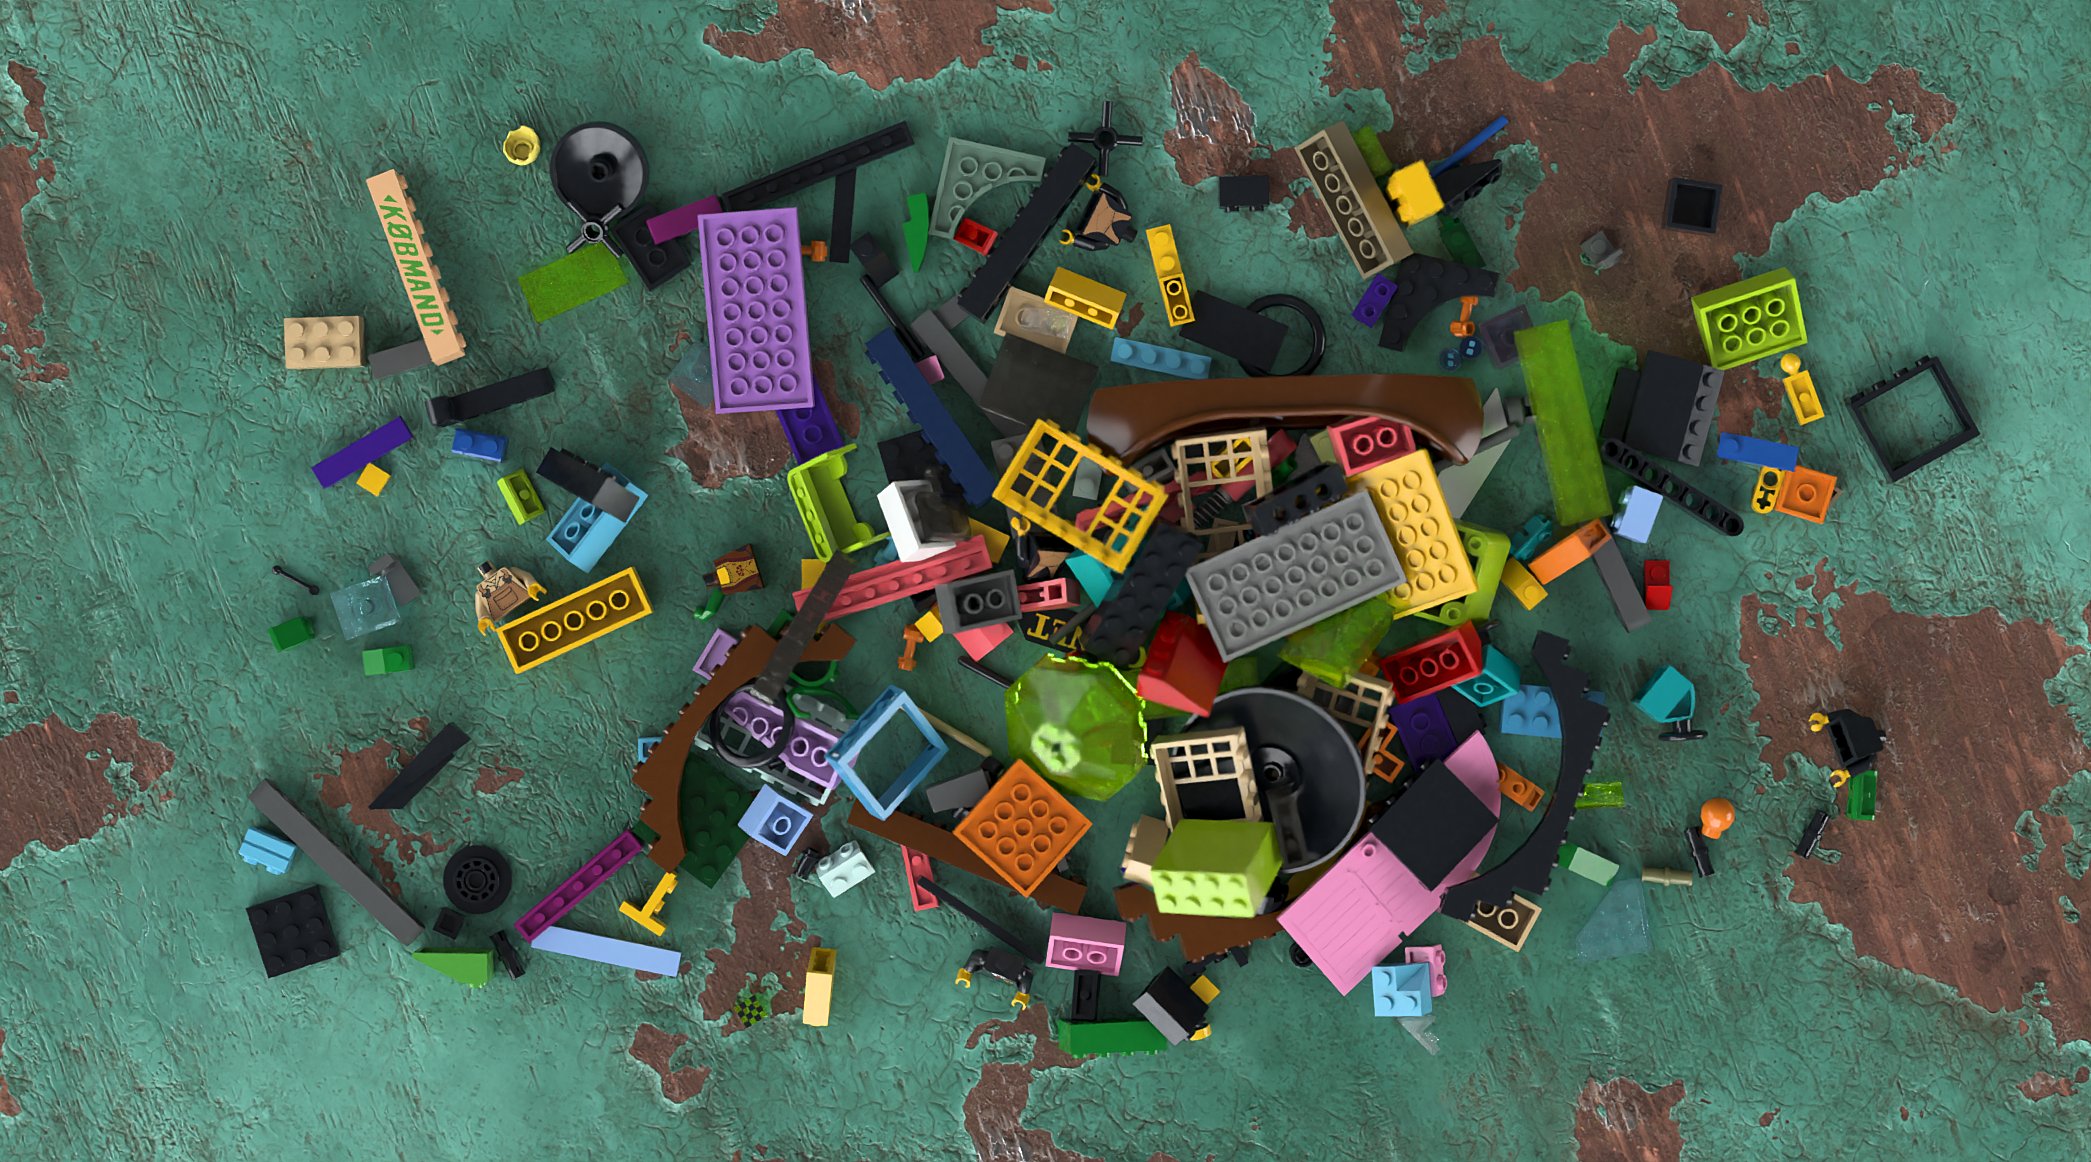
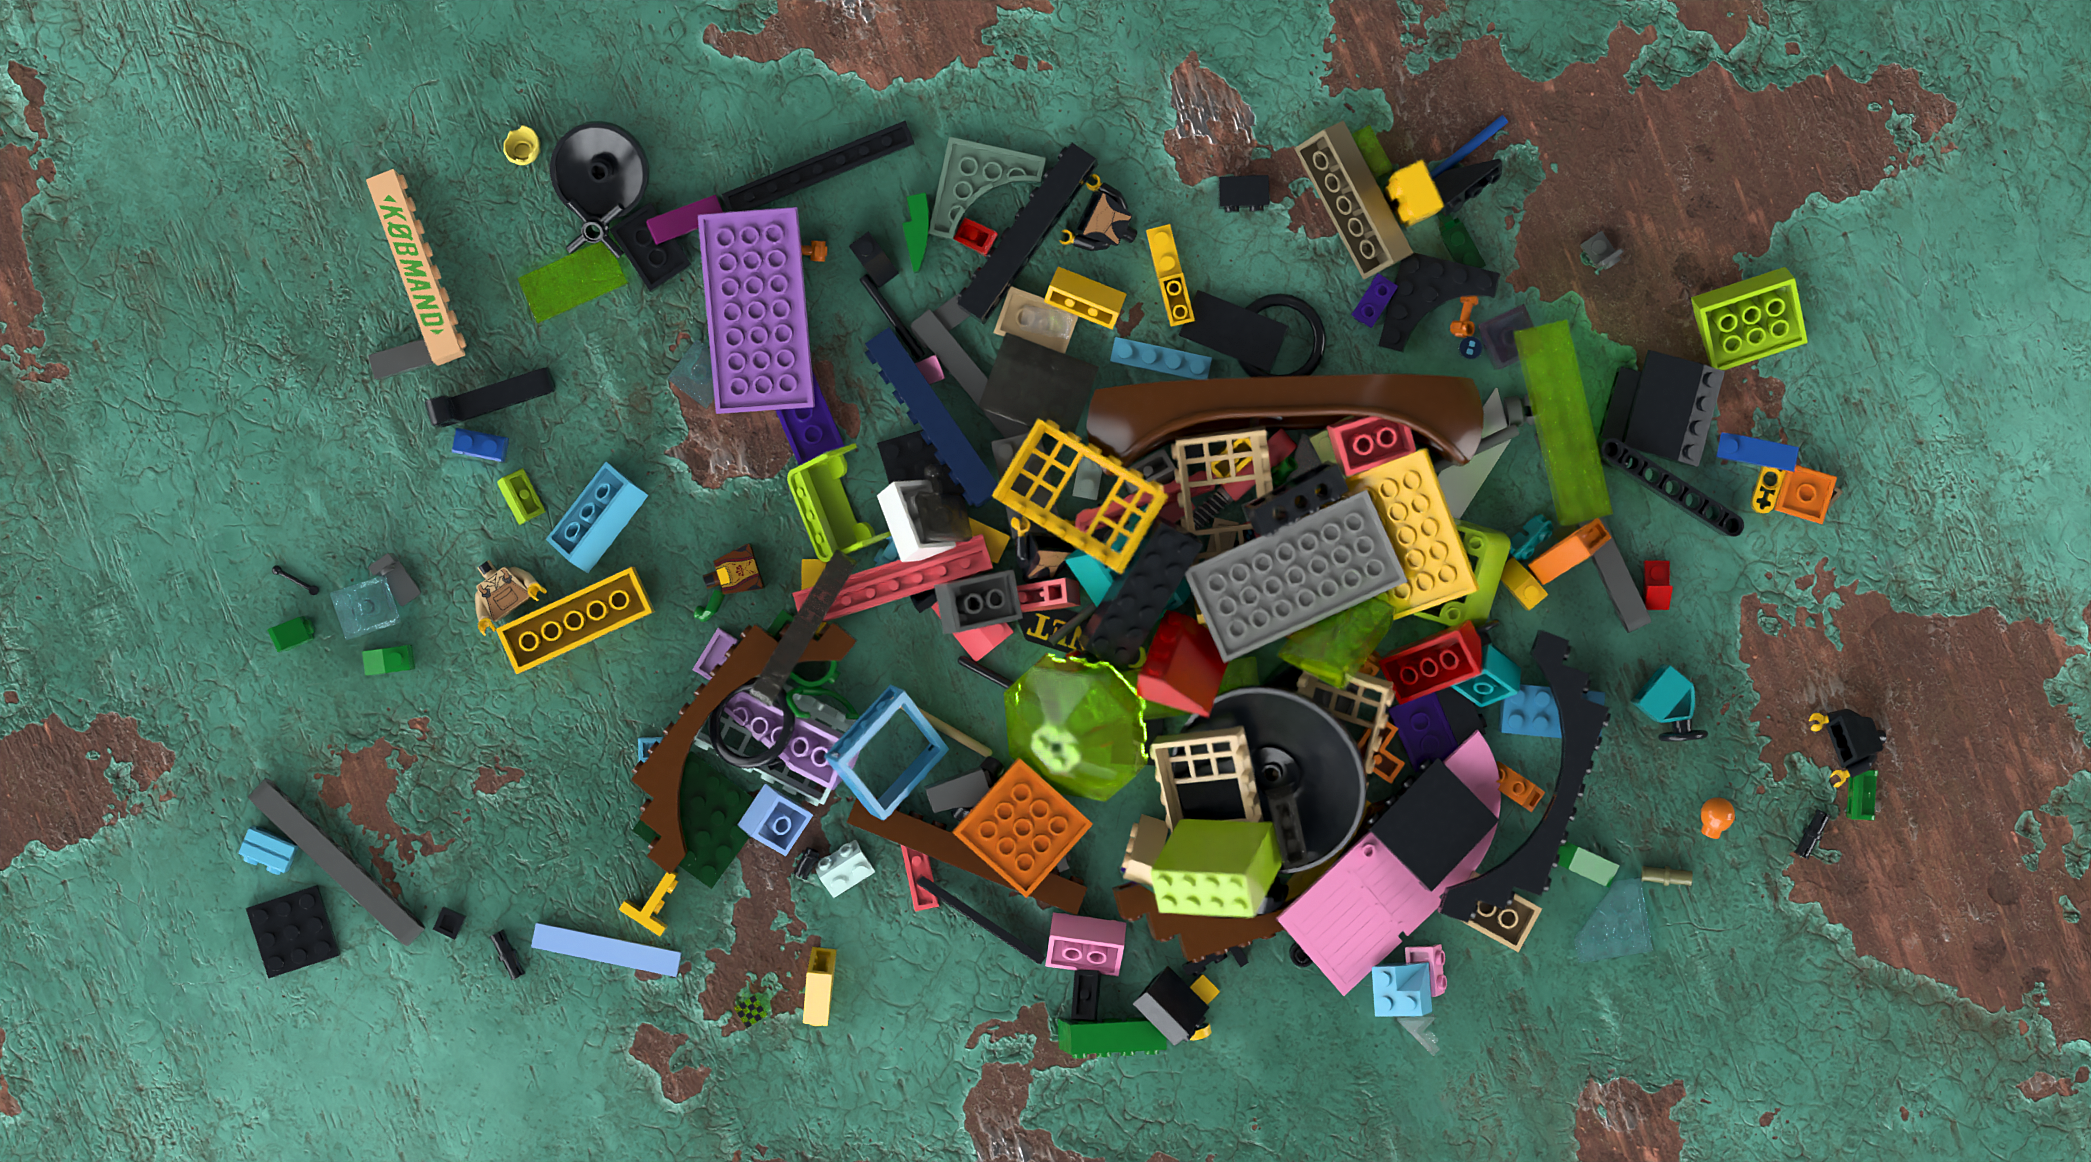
(324, 342): tan brick -> none
(362, 452): dark purple slope -> none
(373, 479): yellow tile -> none
(422, 769): black wedge -> none
(461, 964): bright green slope -> none
(477, 879): black wheel -> none
(578, 886): magenta tile -> none
(588, 483): black wedge -> none
(842, 217): black sticker -> none
(912, 635): orange bar -> none
(930, 624): yellow brick -> none
(1001, 967): black torso -> none
(1105, 128): black bar -> none
(1449, 359): clear light blue tile -> none
(1601, 796): clear neon green plate -> none
(1635, 514): light blue brick -> none
(1691, 206): black piece -> none
(1699, 851): black pin -> none
(1800, 390): yellow plate -> none
(1969, 428): black window -> none

